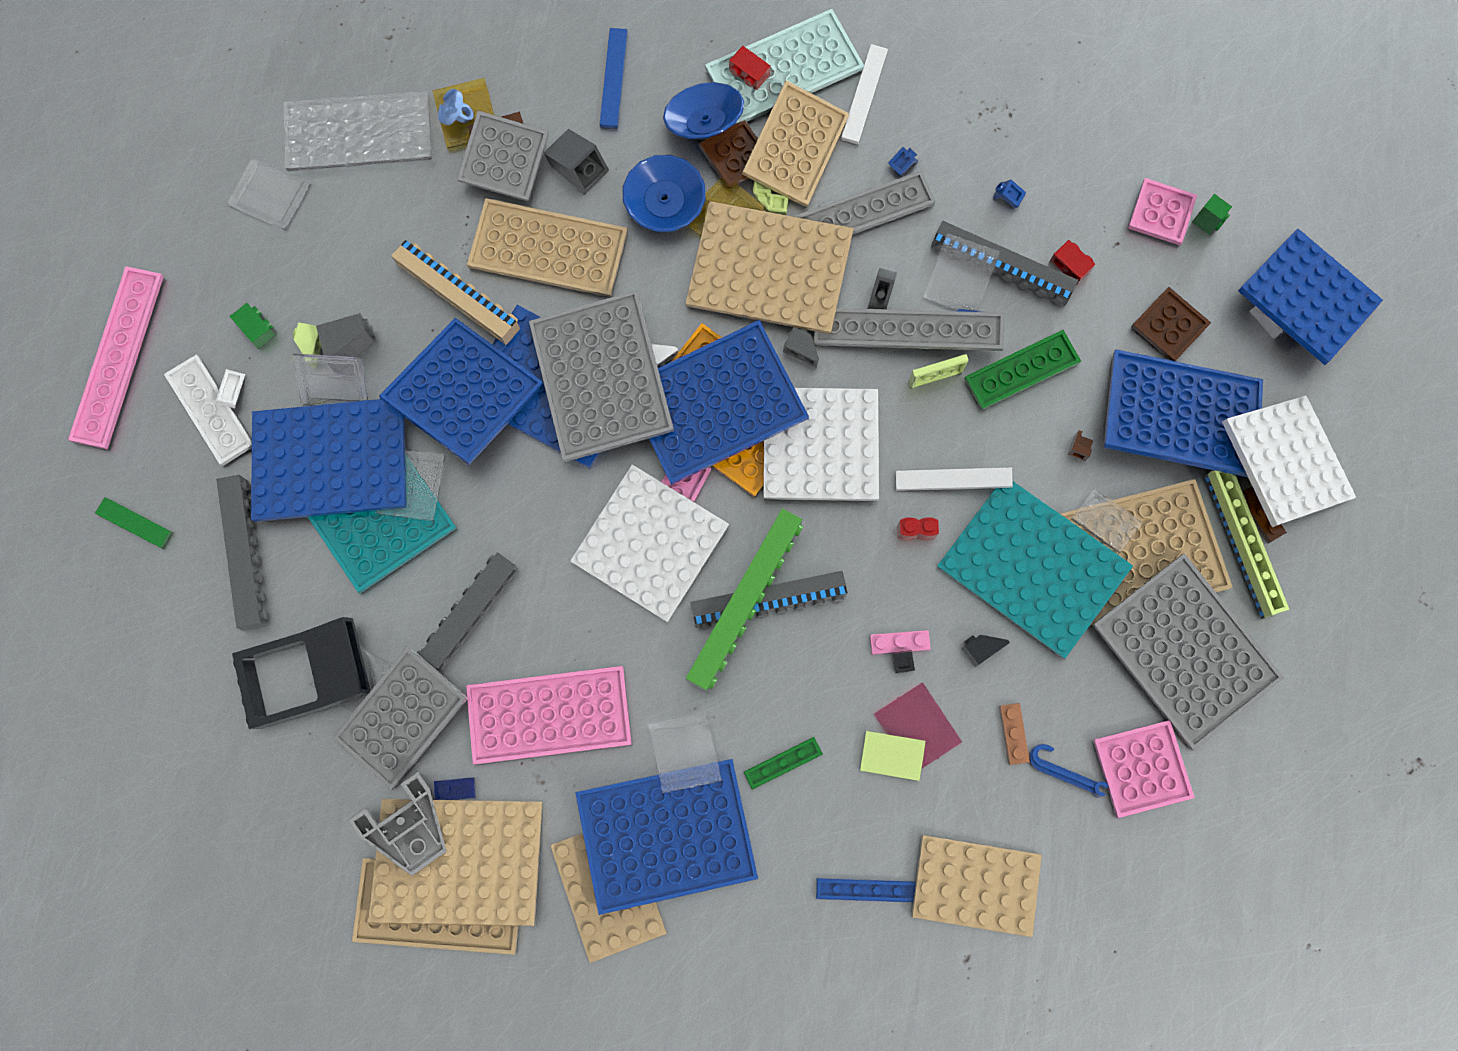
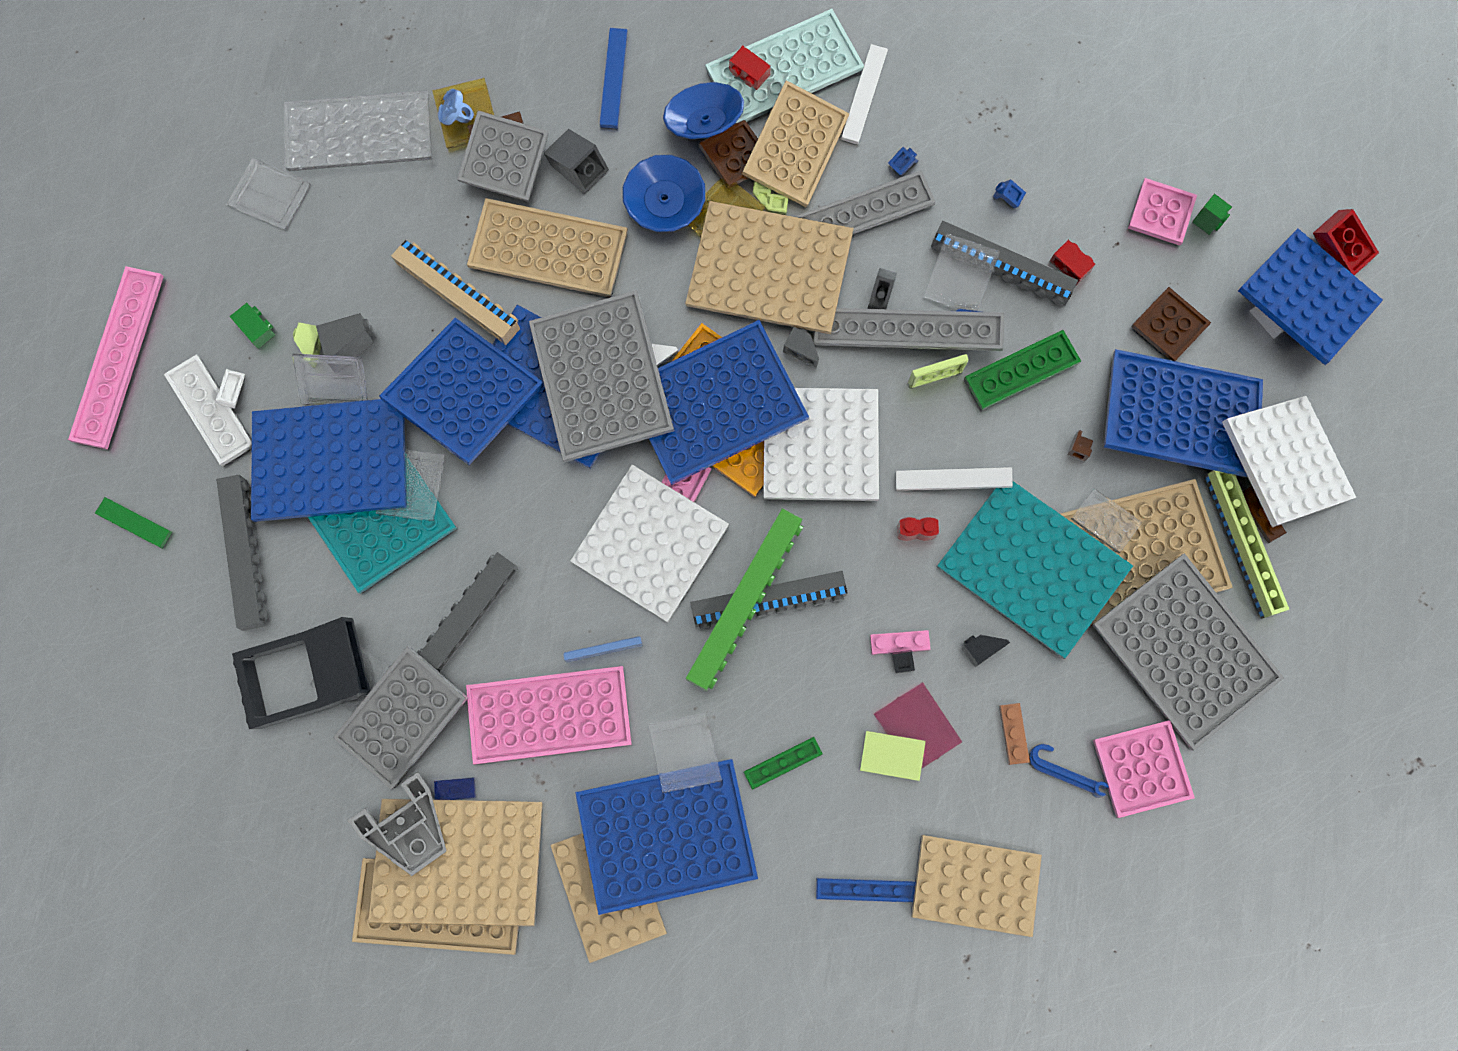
(602, 649): none -> medium blue tile
(1346, 240): none -> red slope

